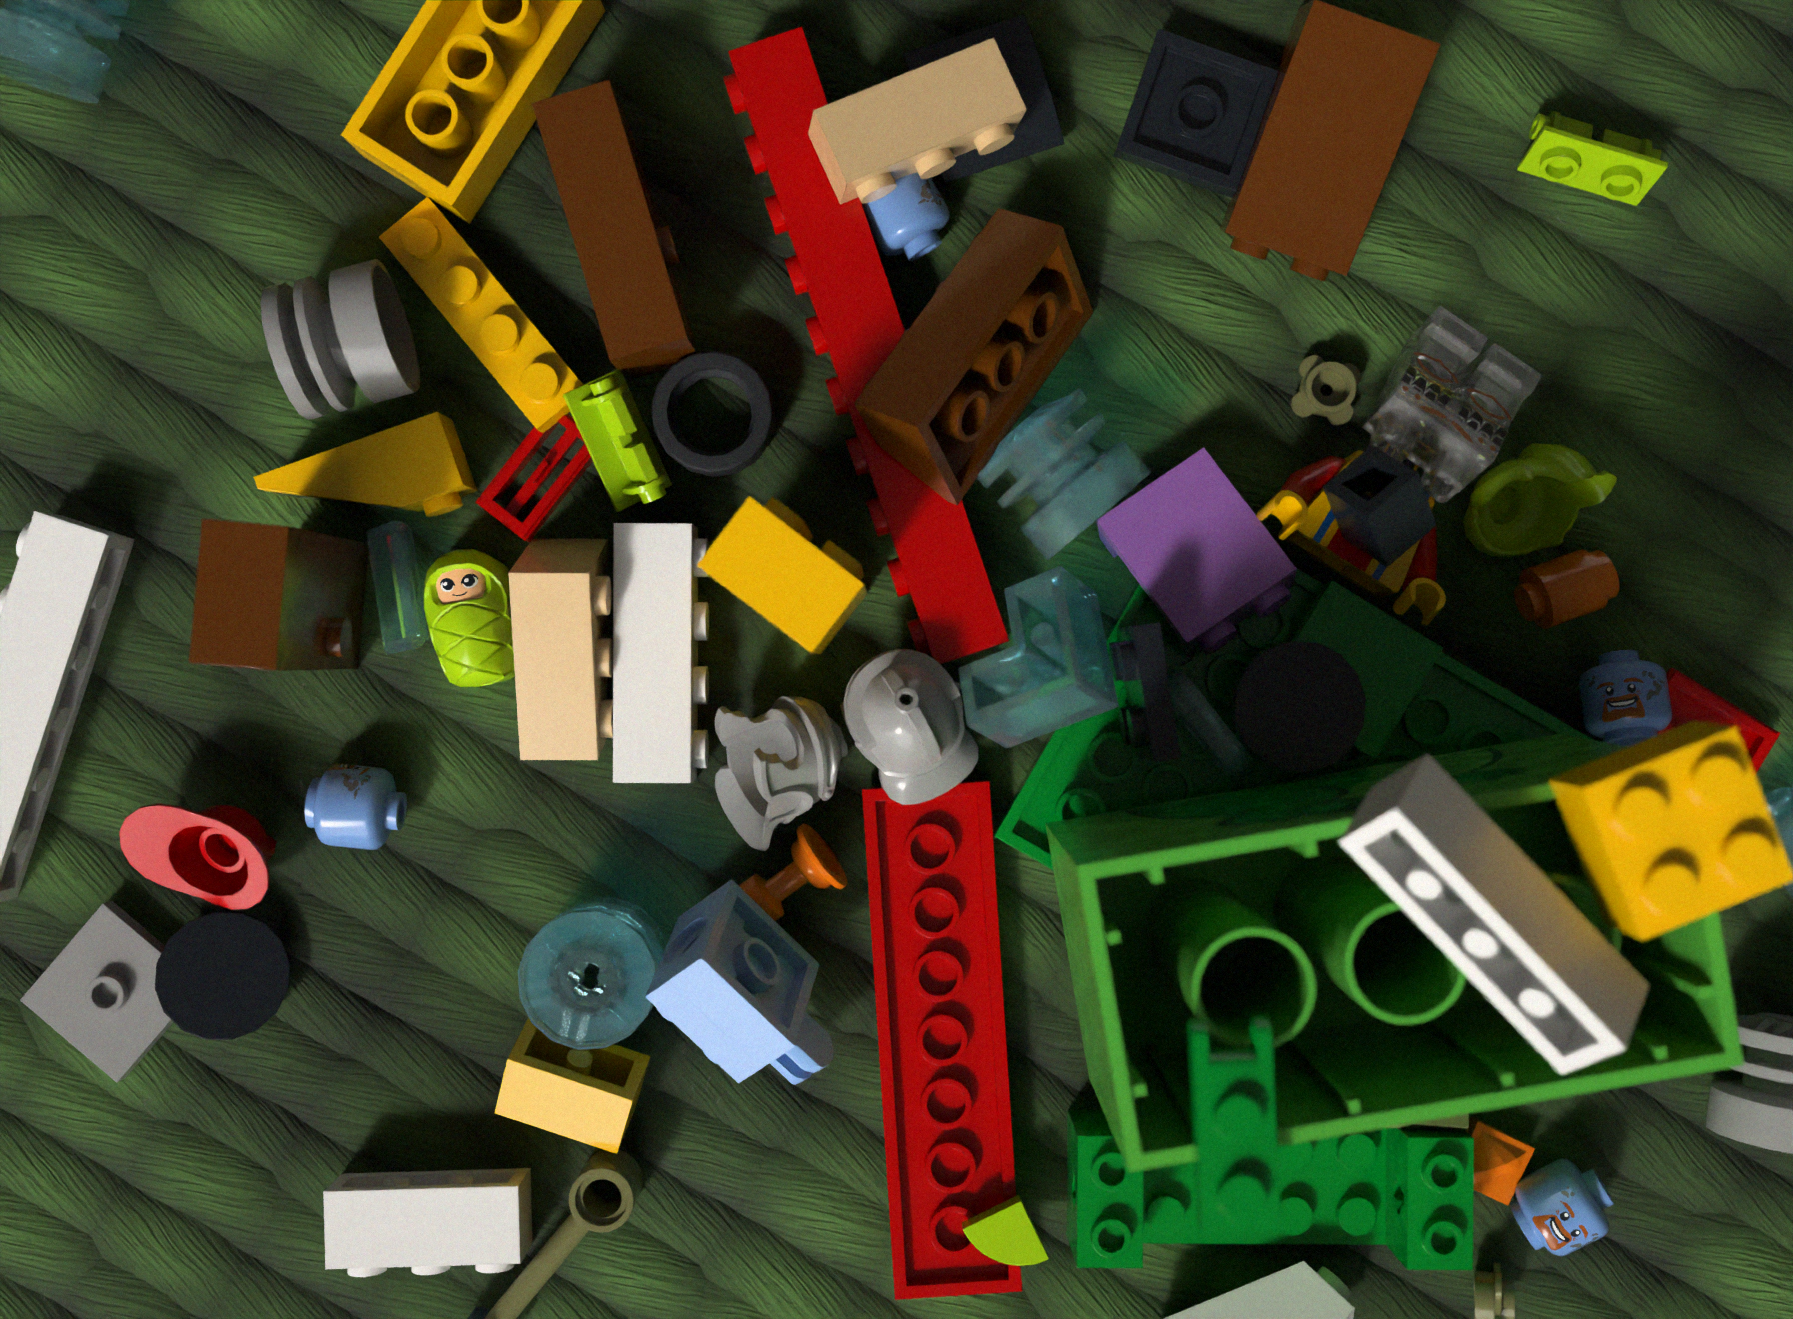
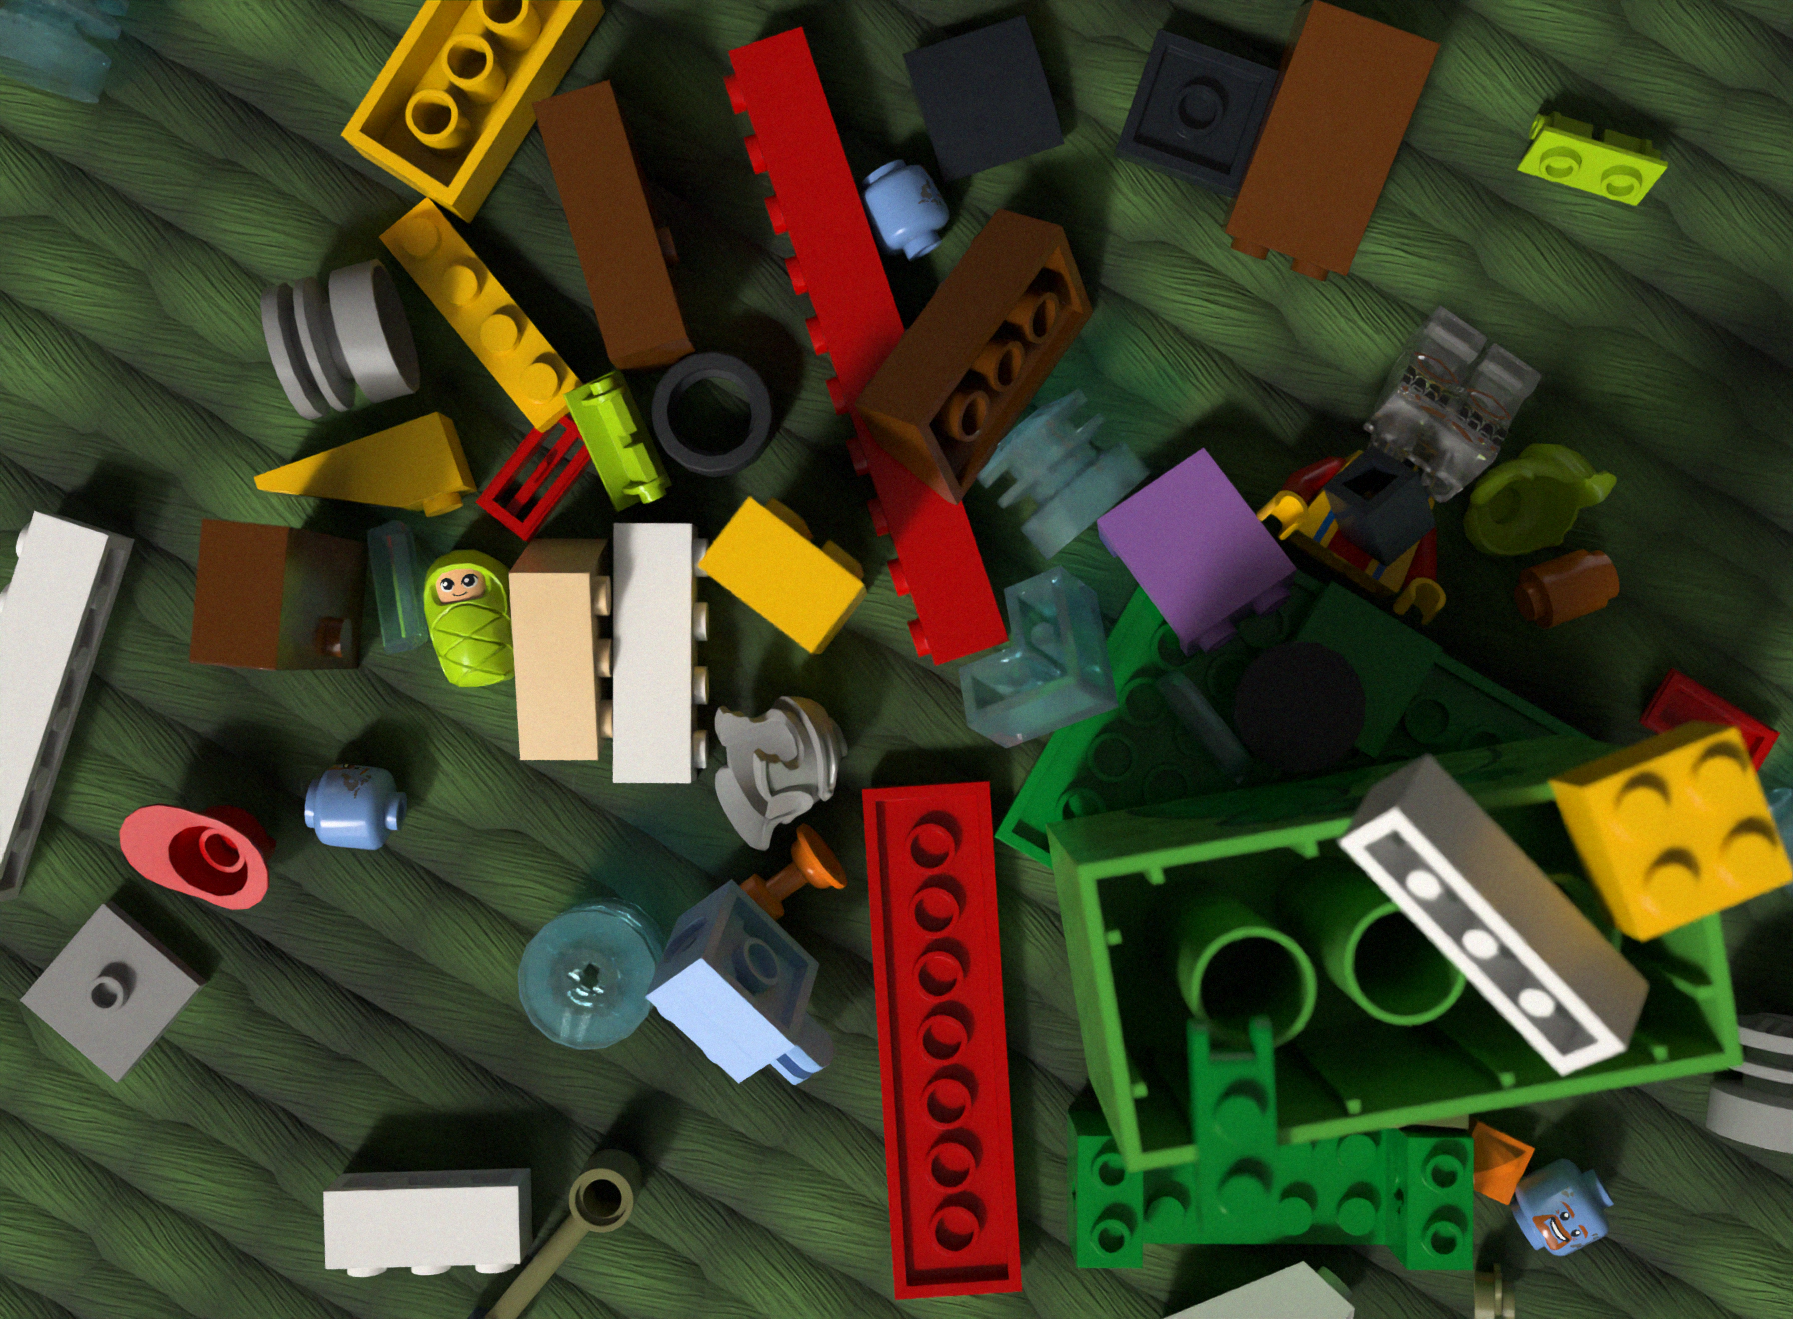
(222, 975): black tile -> none
(570, 1090): yellow brick -> none
(915, 746): light grey helmet -> none
(917, 123): tan brick -> none
(1006, 1234): lime tile -> none
(1149, 717): black plate -> none
(1343, 383): olive plate -> none
(1625, 698): medium blue head -> none

